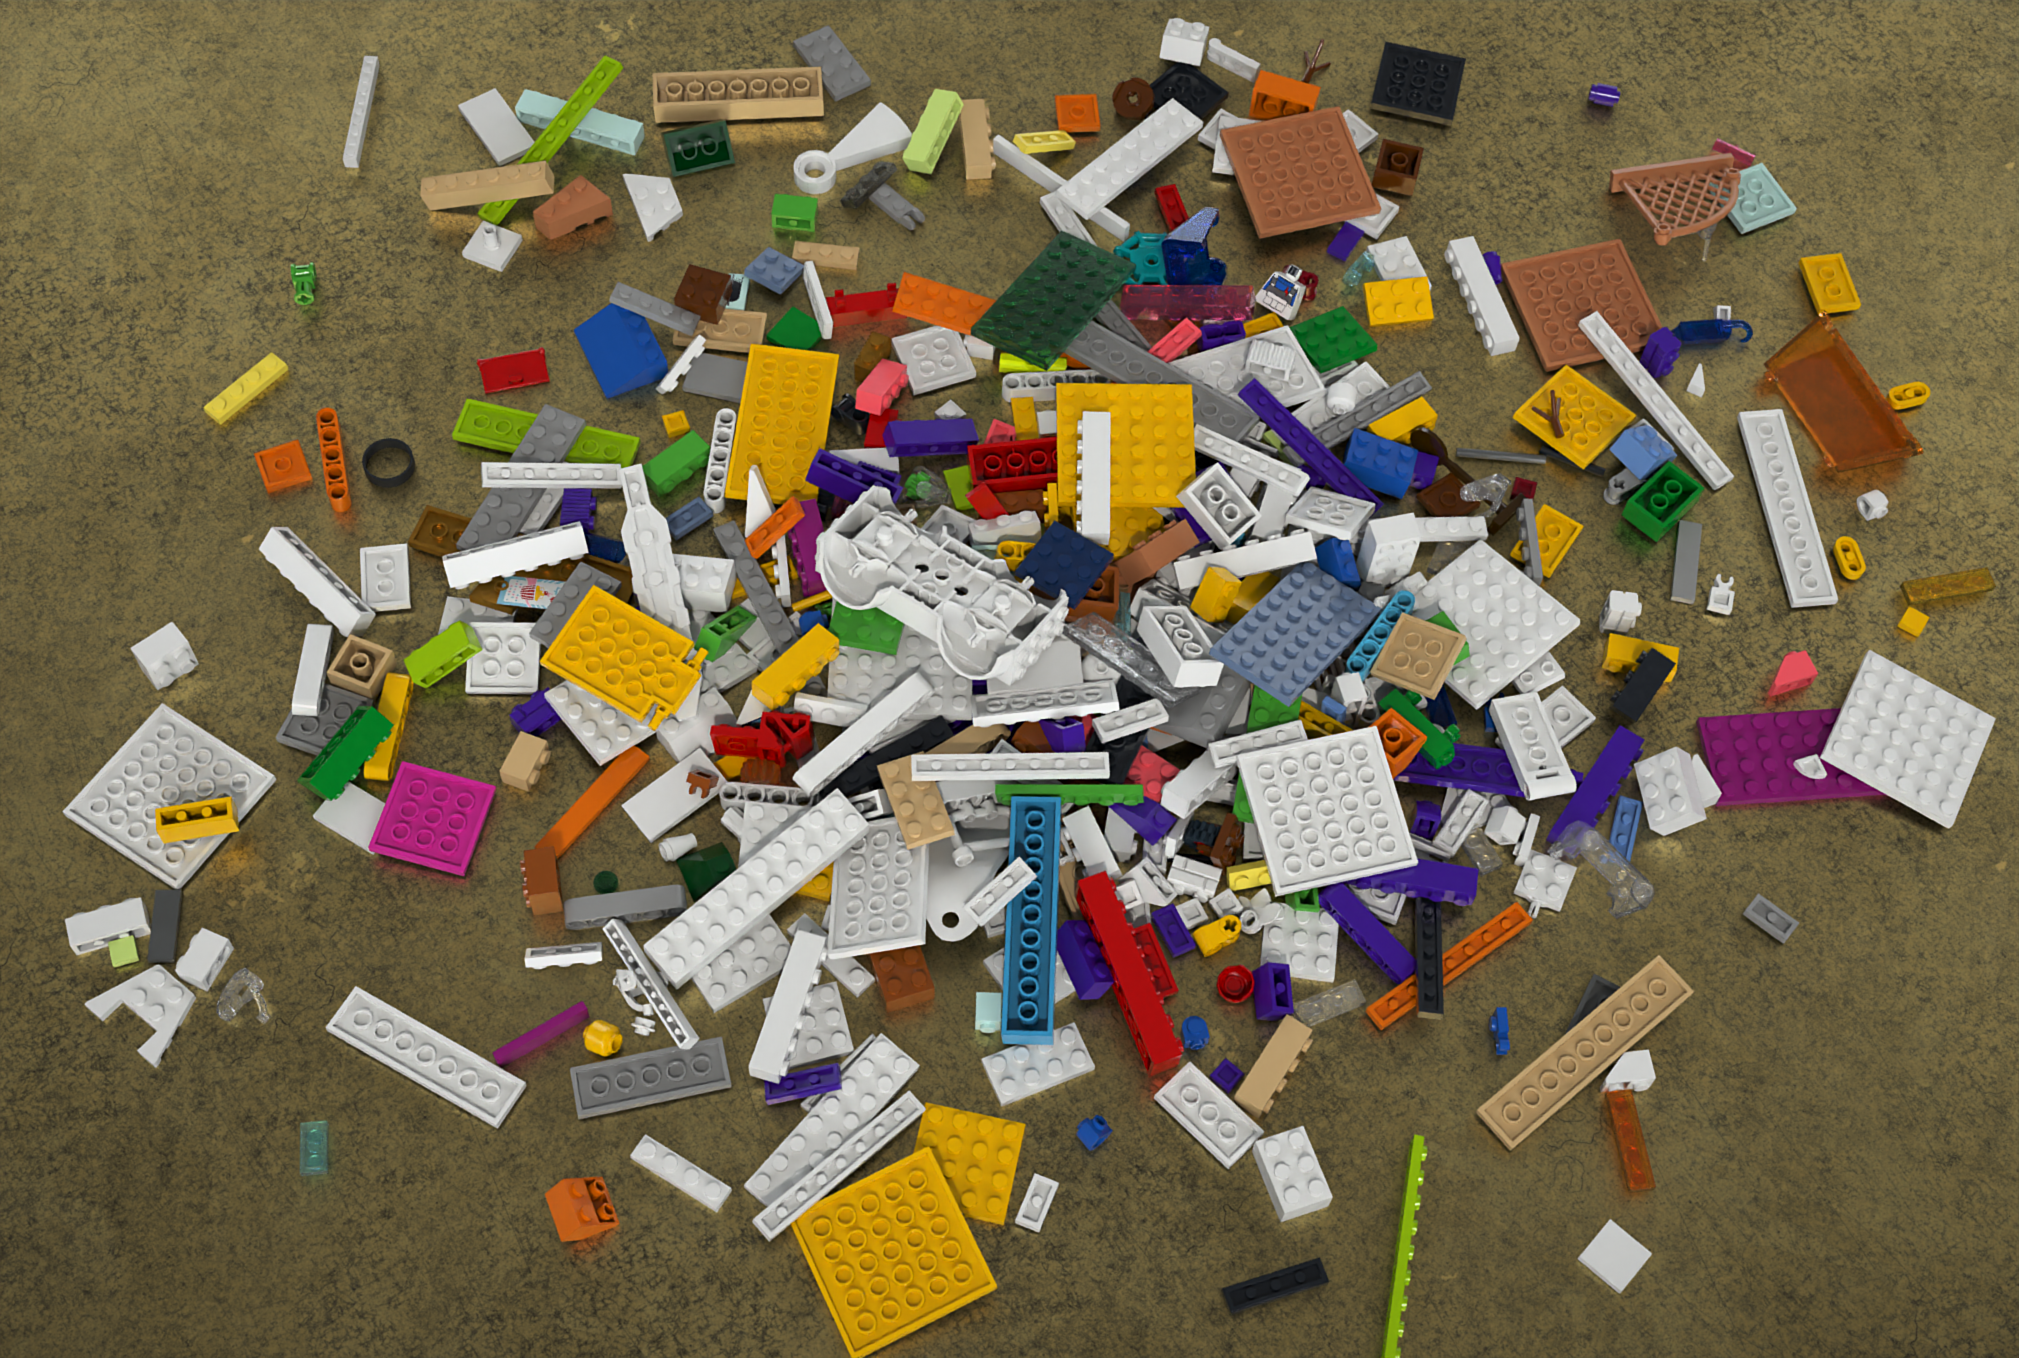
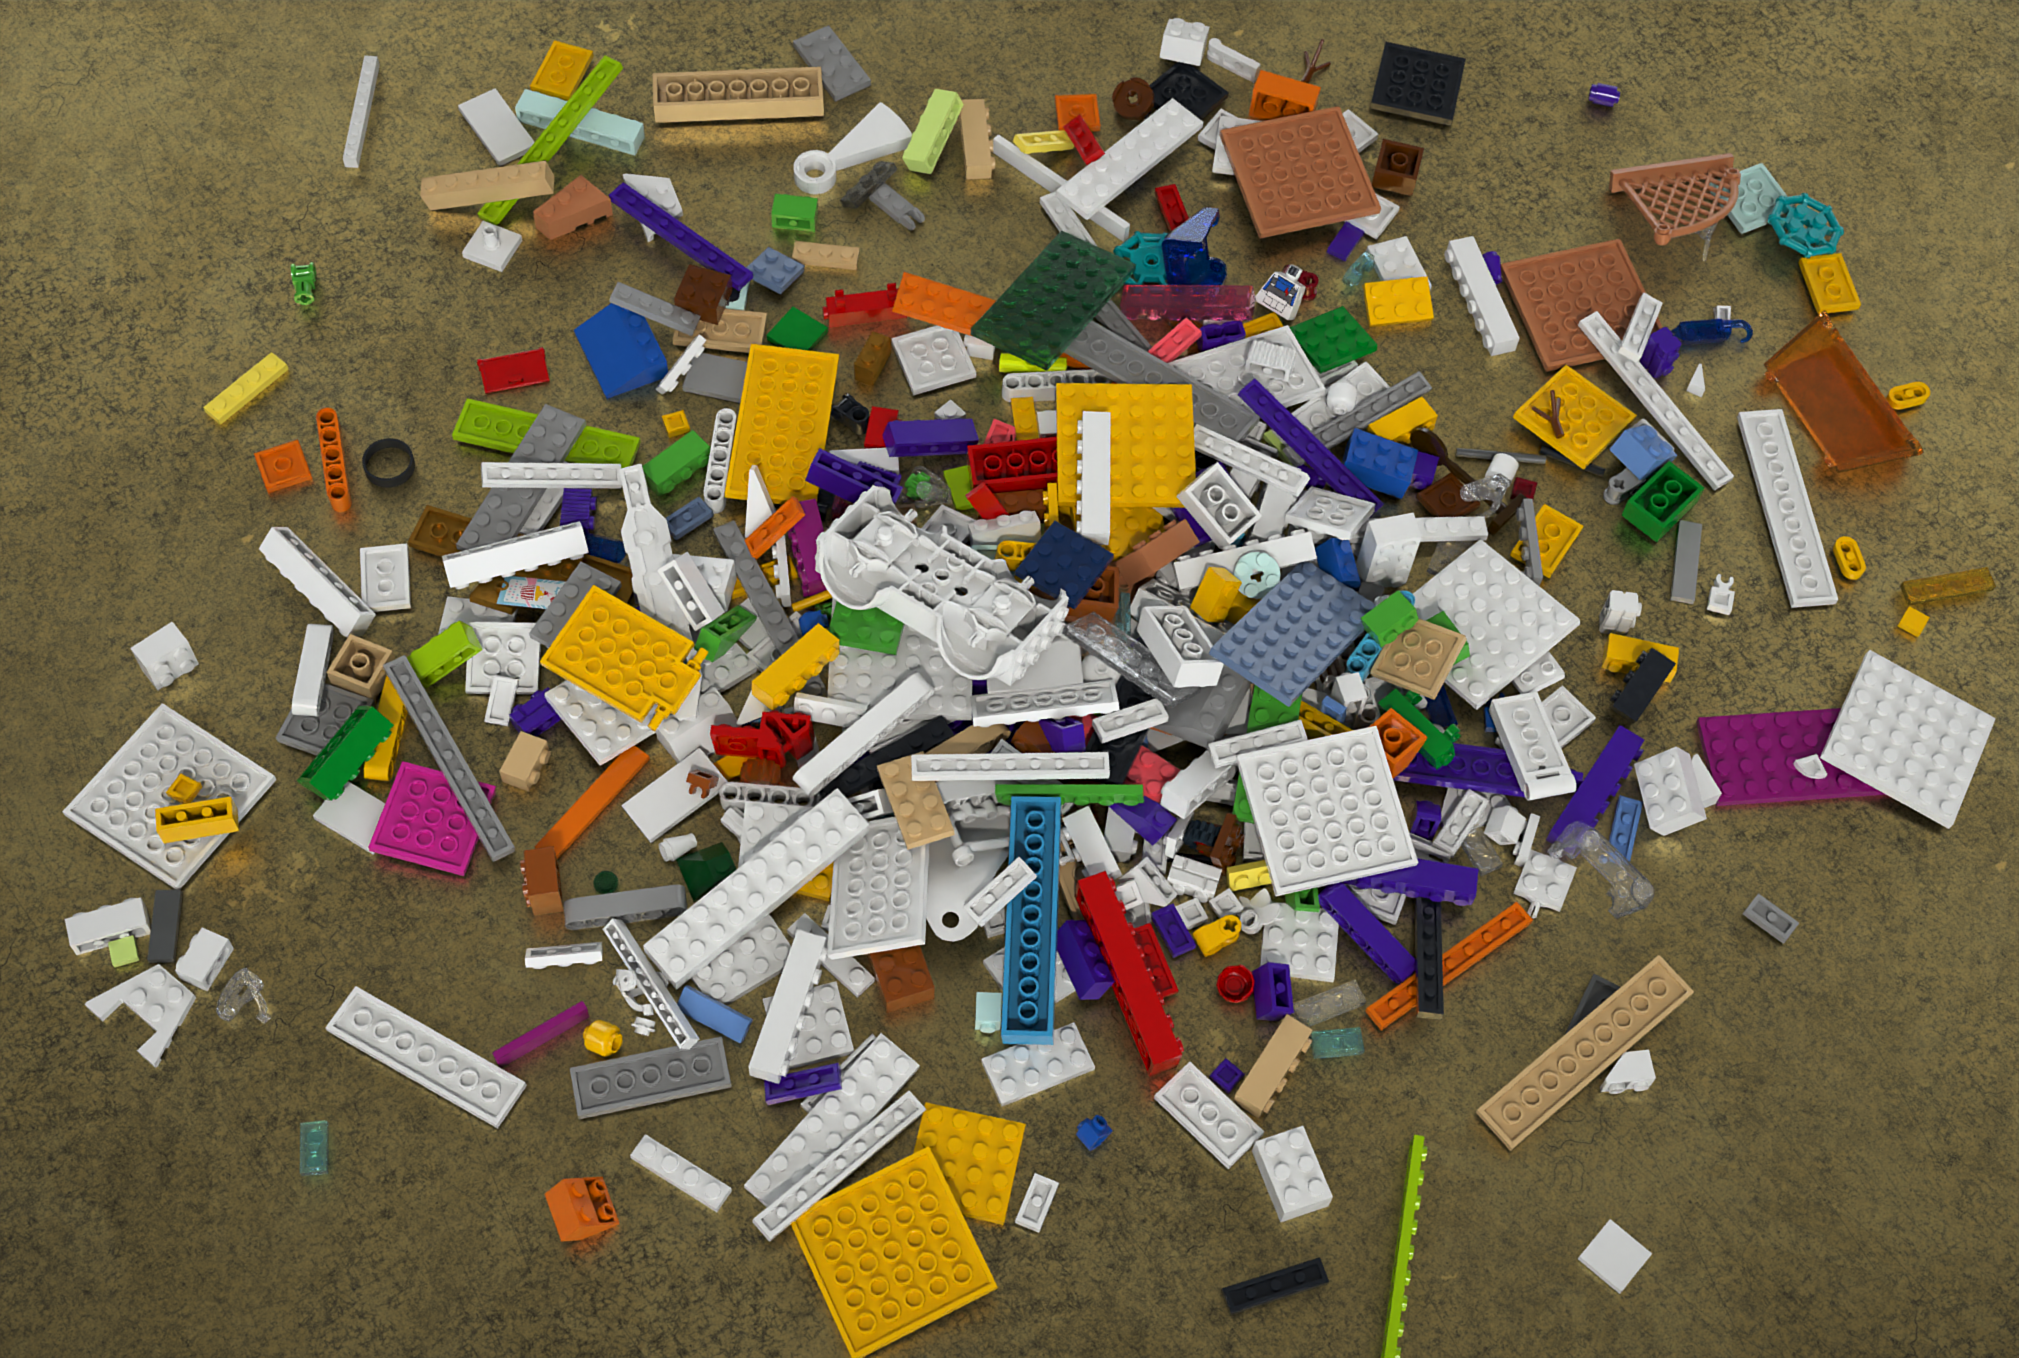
(184, 789): none -> yellow tile
(449, 758): none -> light grey plate
(501, 700): none -> white tile
(562, 70): none -> yellow plate
(679, 235): none -> dark purple plate
(691, 591): none -> white brick
(698, 147): dark green slope -> none
(714, 1014): none -> medium blue tile
(817, 300): white tile -> none
(881, 387): coral brick -> none
(1084, 140): none -> red plate
(1194, 1033): blue plate -> none
(1263, 563): none -> light aqua plate
(1337, 1043): none -> clear light blue plate
(1390, 619): none -> bright green brick
(1411, 583): white hinge -> none
(1499, 1025): blue plate -> none
(1503, 464): none -> white piece
(1630, 1141): clear orange plate -> none
(1640, 327): none -> white plate
(1739, 154): clear pink pin -> none
(1793, 673): coral slope -> none
(1798, 237): none -> teal plate
(1872, 505): white plate -> none

